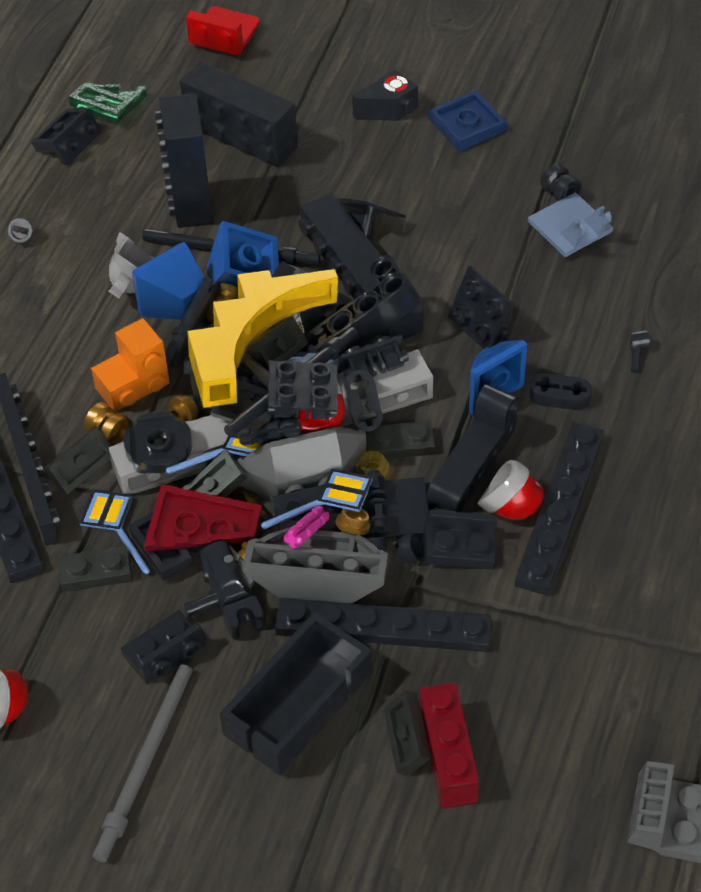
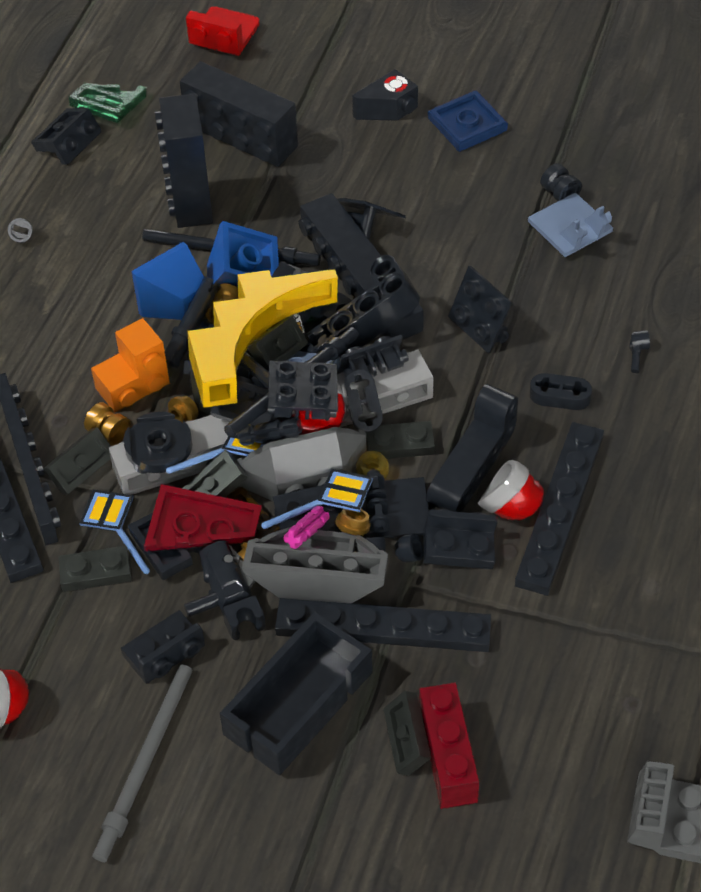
(125, 260): light grey helmet -> none
(499, 367): blue slope -> none

